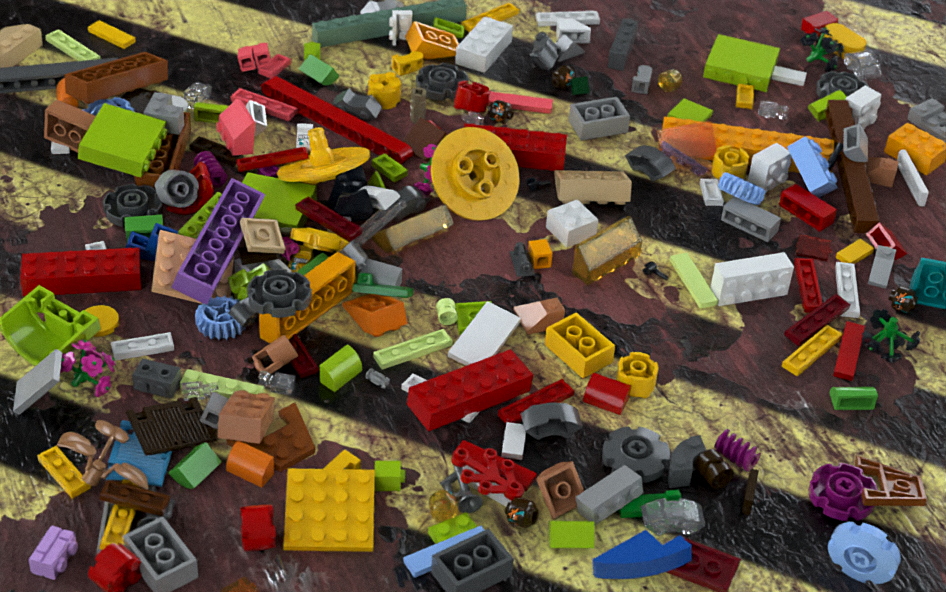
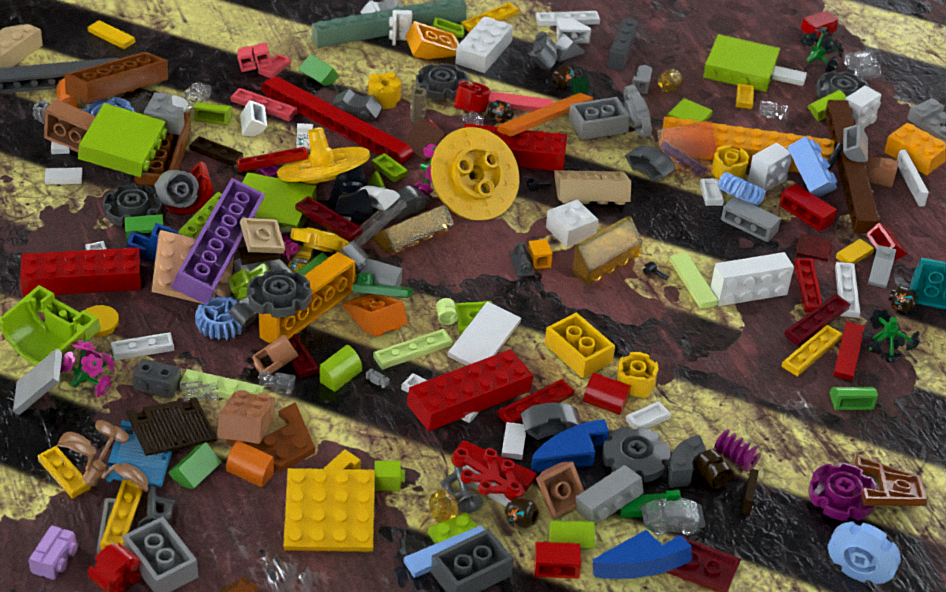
(39, 110): none -> light grey gear
(63, 176): none -> white tile
(71, 46): yellowish green tile -> none
(135, 498): reddish brown tile -> none
(213, 408): light grey brick -> none
(216, 172): magenta piece -> none
(237, 128): coral slope -> none
(257, 527): red brick -> none
(311, 48): lime bracket -> none
(408, 63): yellow leg -> none
(539, 315): nougat slope -> none
(541, 115): none -> orange tile
(557, 560): none -> red brick
(572, 445): none -> blue slope
(638, 111): none -> light grey piece
(648, 416): none -> white tile
(850, 40): yellow brick -> none

